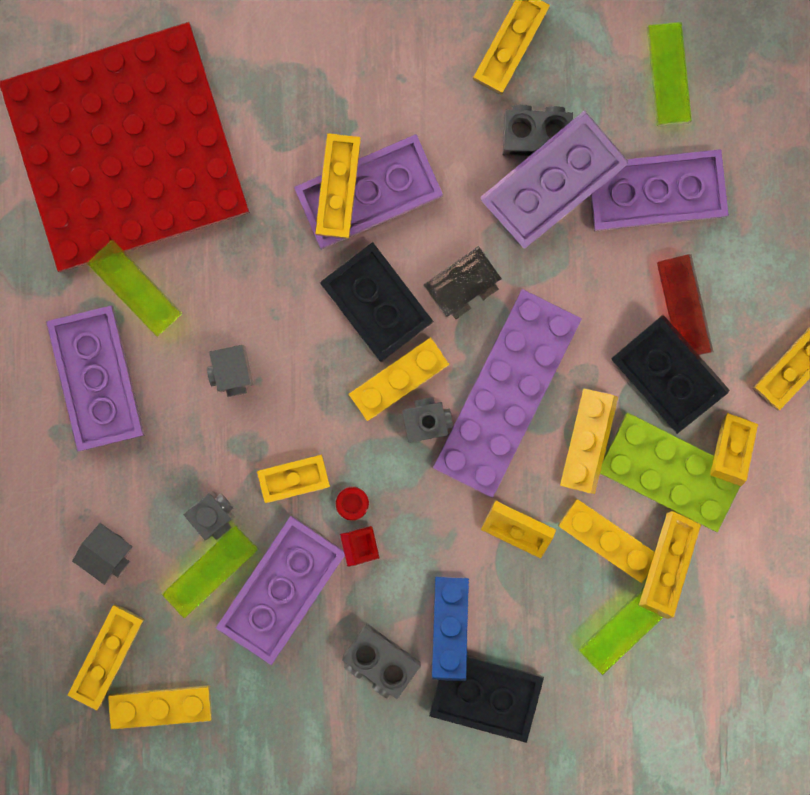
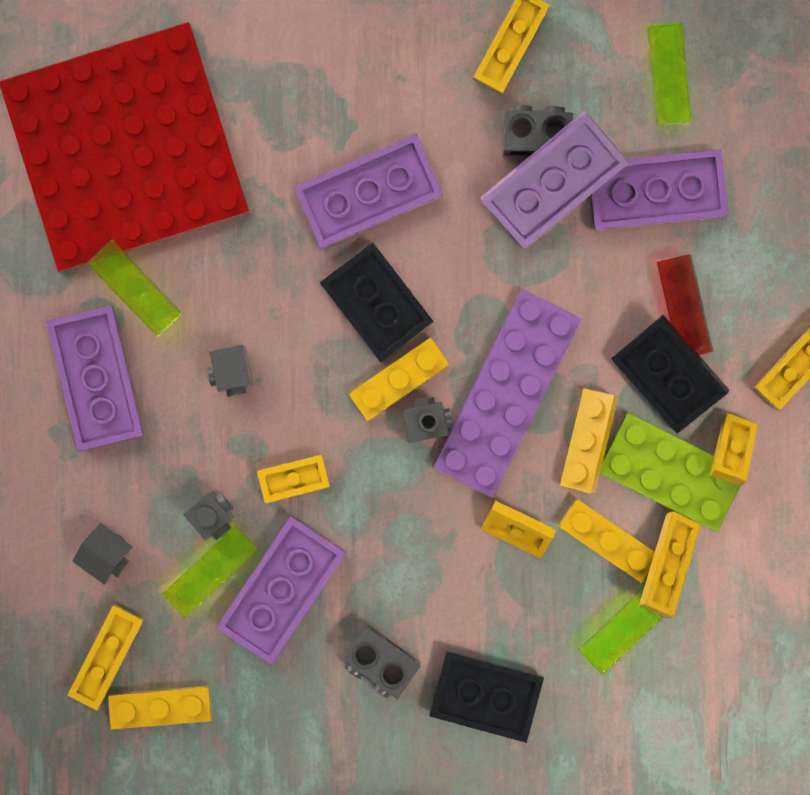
(338, 186): yellow plate -> none
(352, 503): red tile -> none
(359, 546): red tile -> none
(450, 628): blue plate -> none
(463, 283): clear smoke brick -> none

